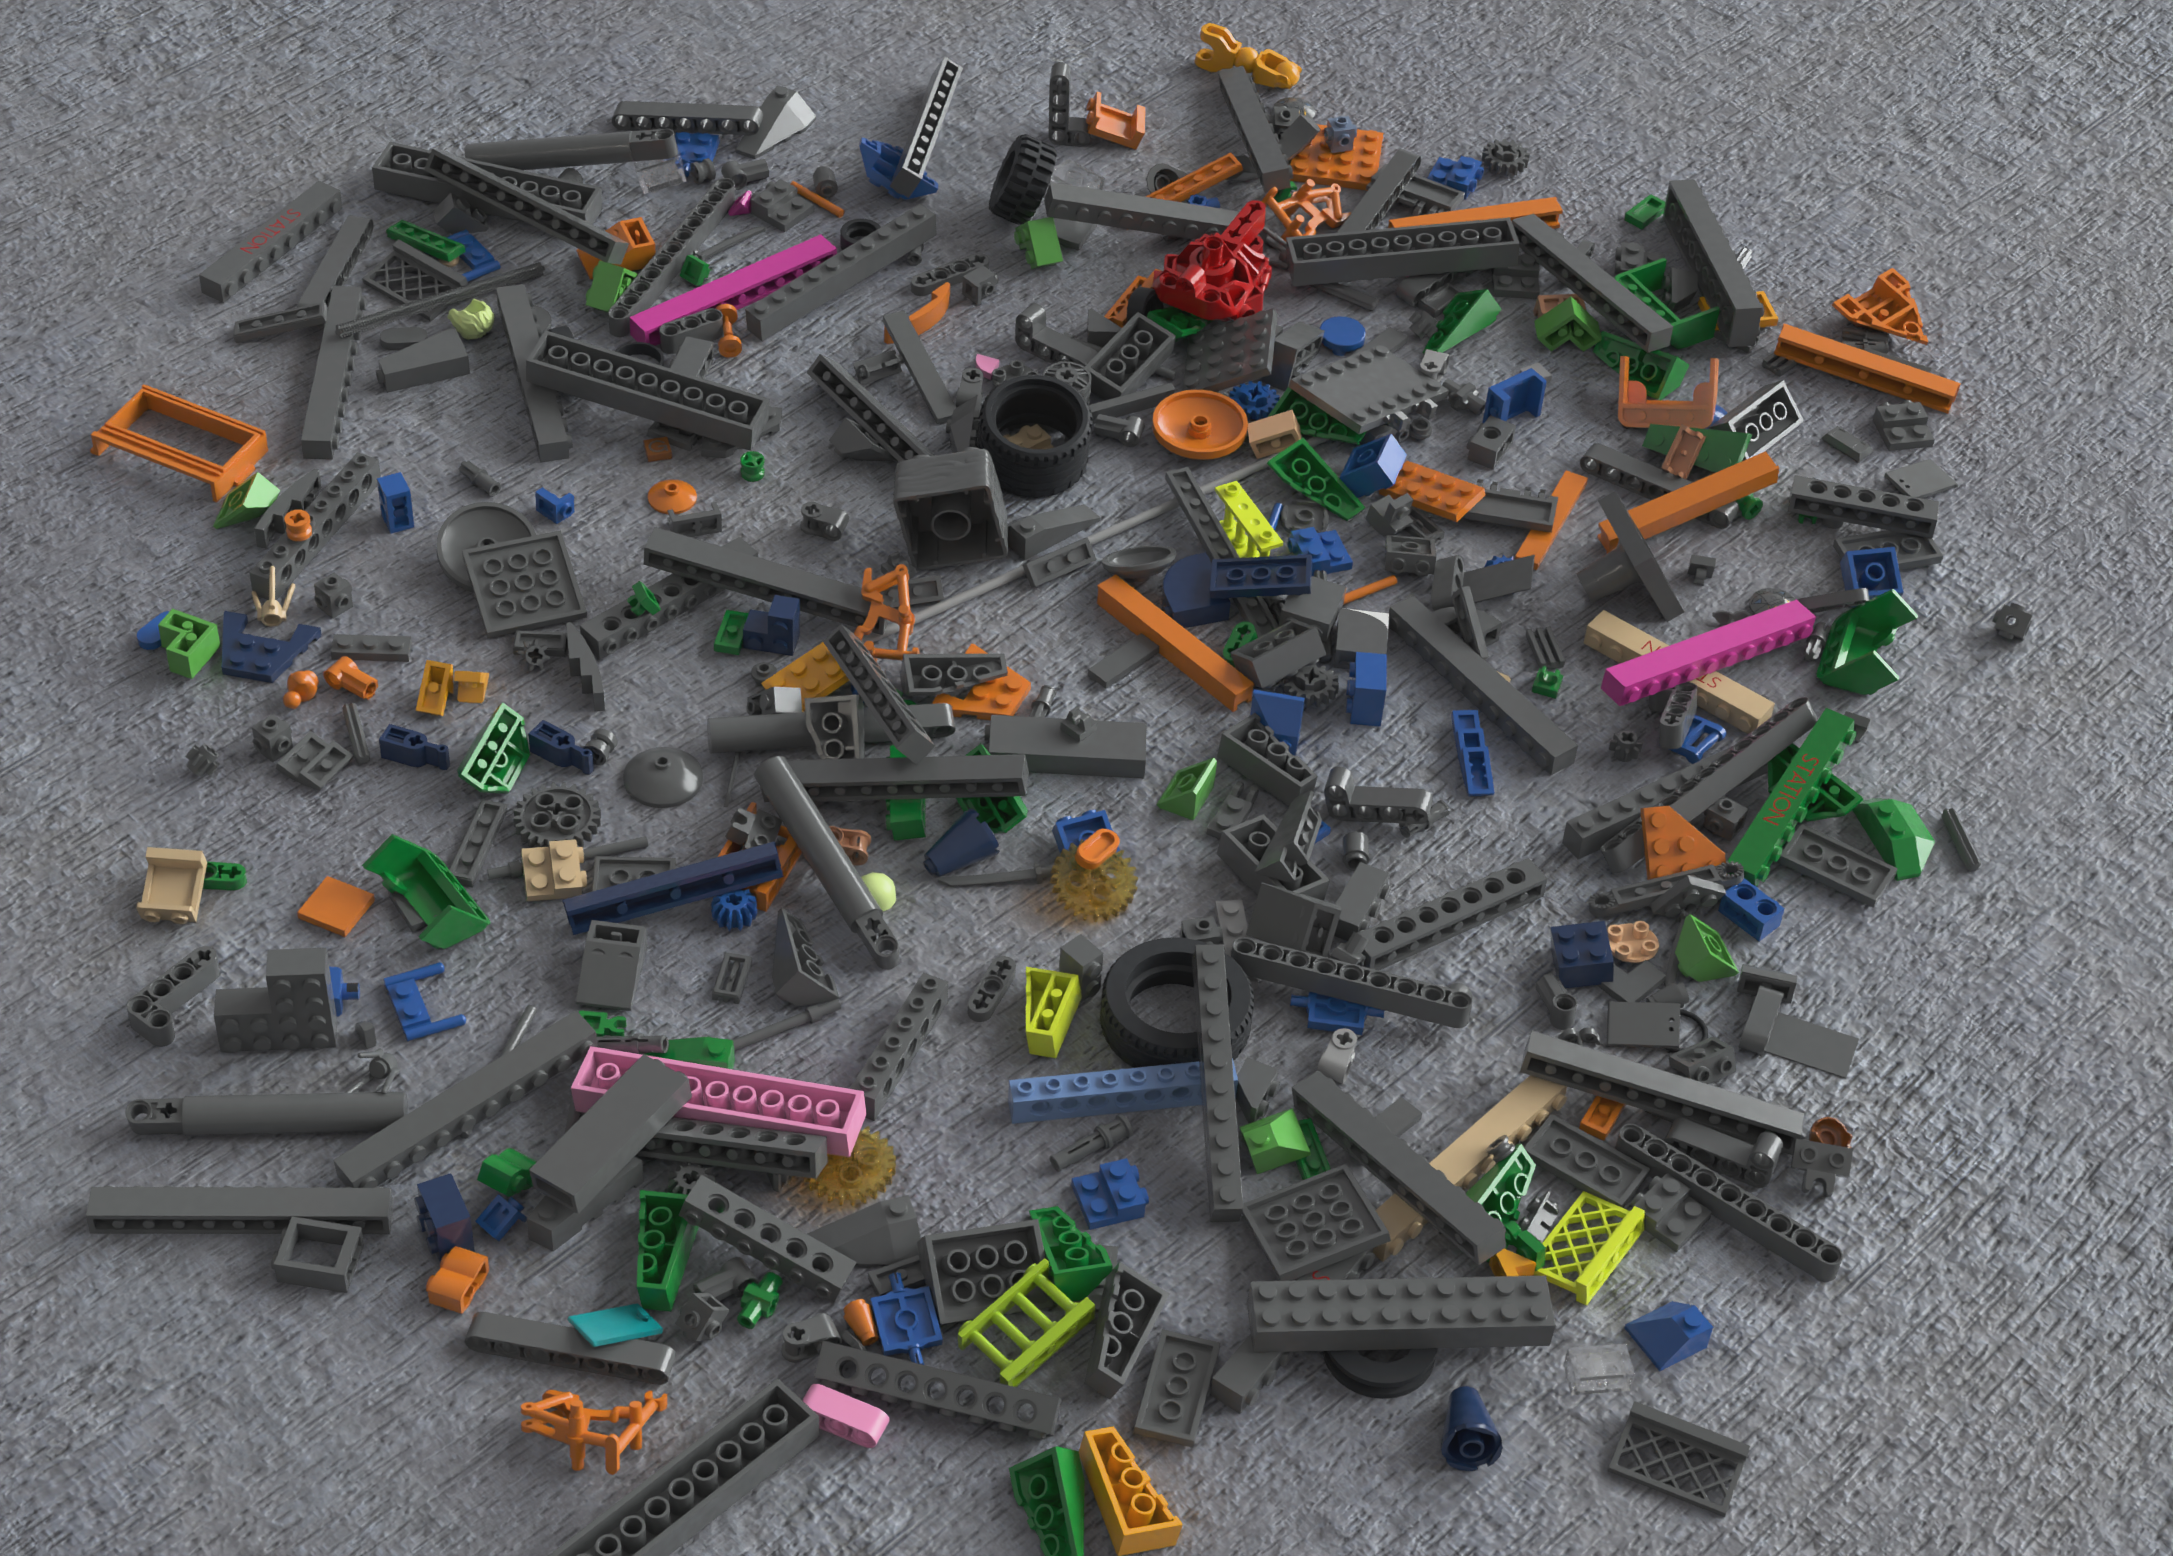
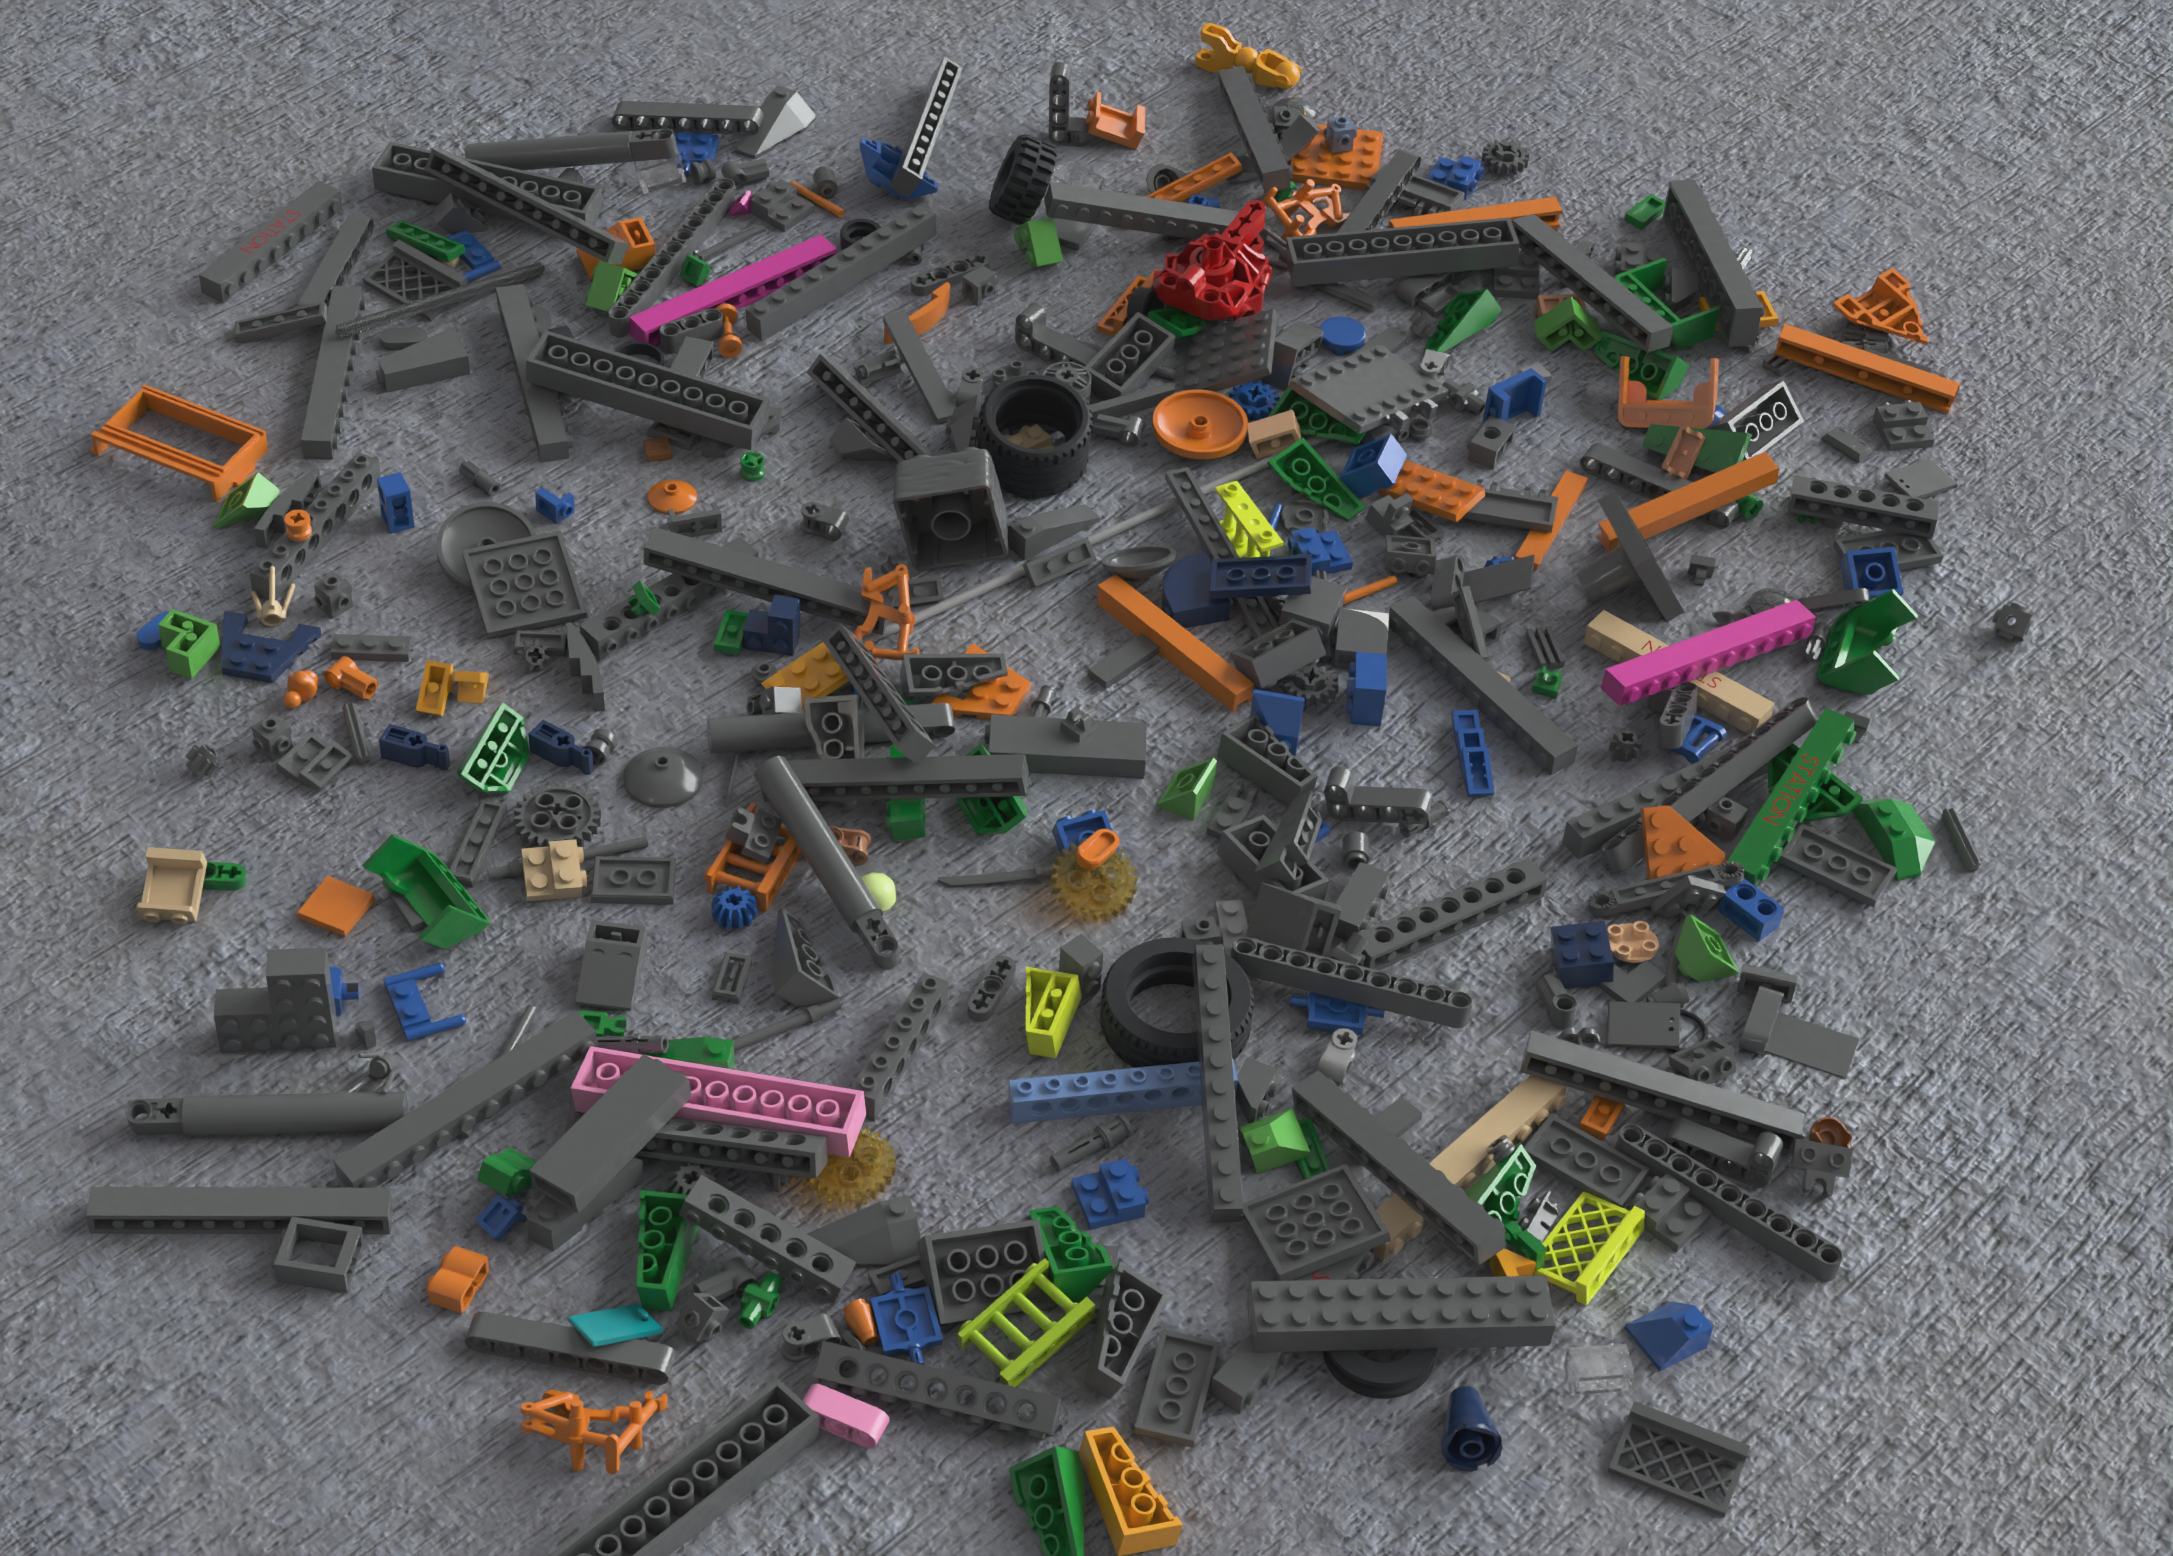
(153, 1005): dark grey beam -> none
(443, 1216): dark blue brick -> none
(473, 320): yellowish green hair -> none
(674, 887): dark blue tile -> none
(961, 845): dark blue cone -> none
(986, 365): bright pink tile -> none
(1100, 329): dark grey slope -> none
(1236, 641): green beam -> none

